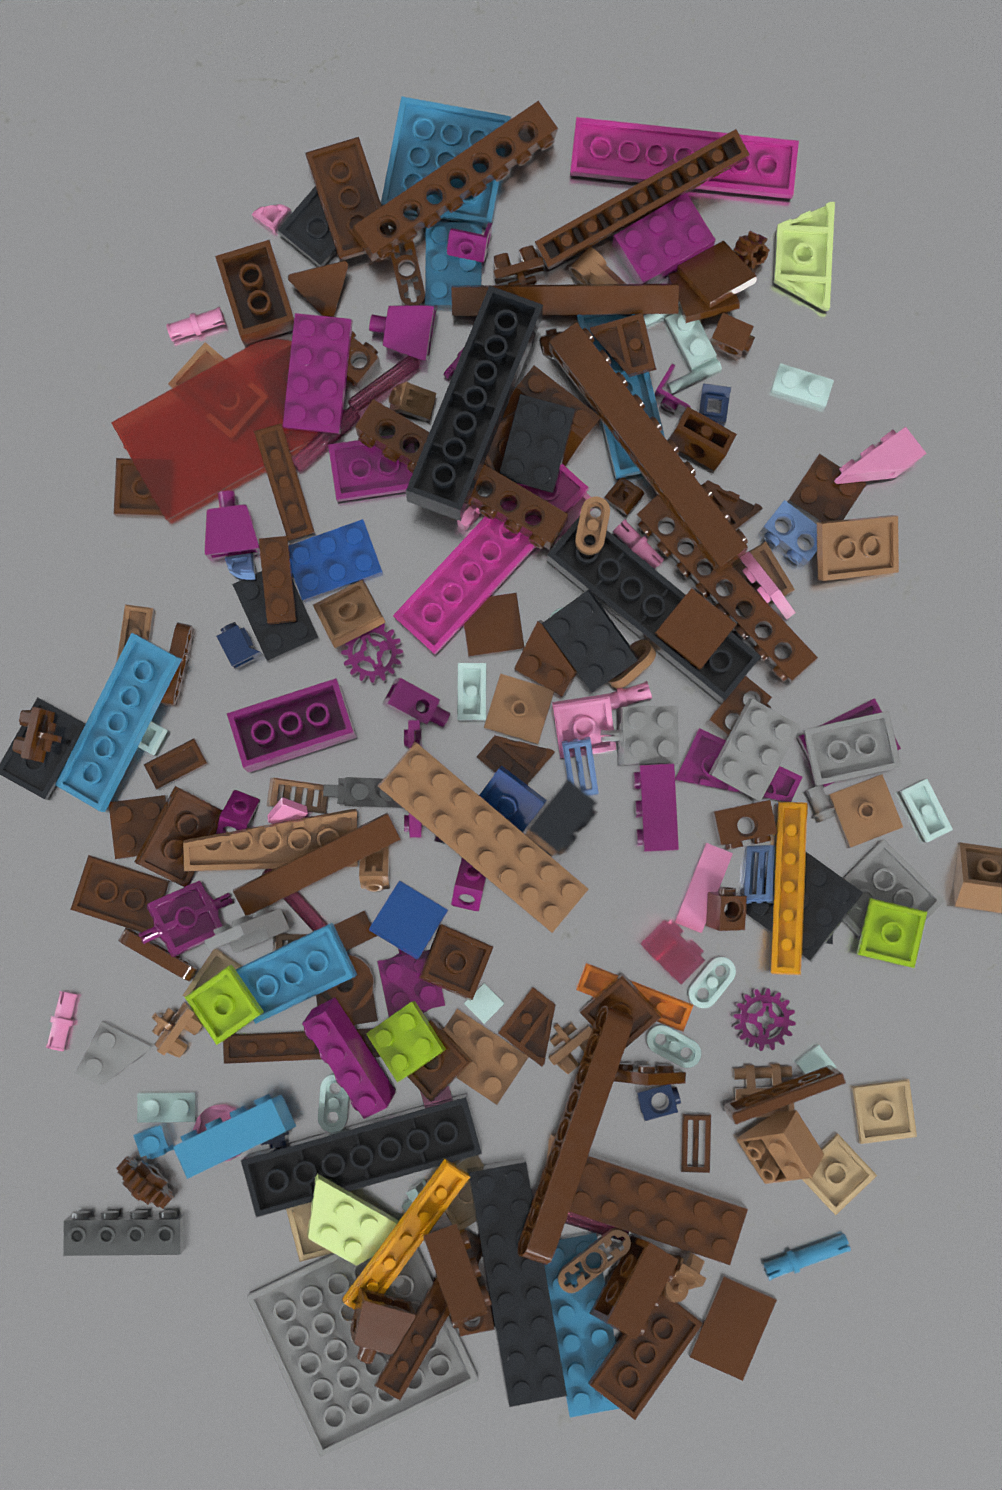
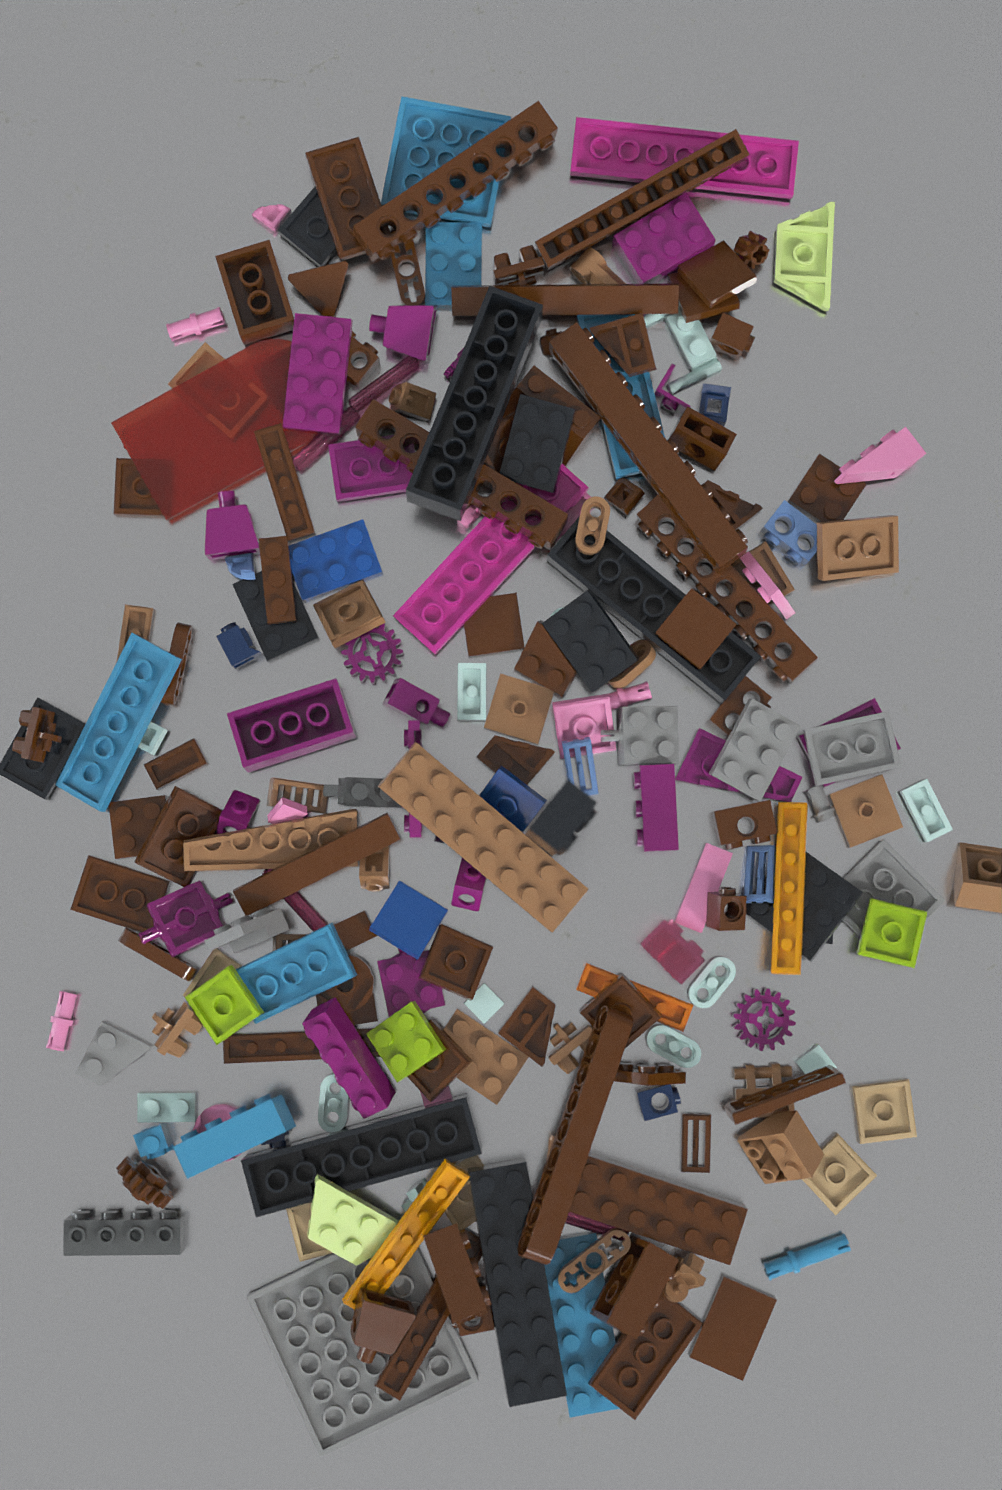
(469, 244): magenta bracket -> none
(638, 544): bright pink pin -> none
(802, 386): light aqua plate -> none

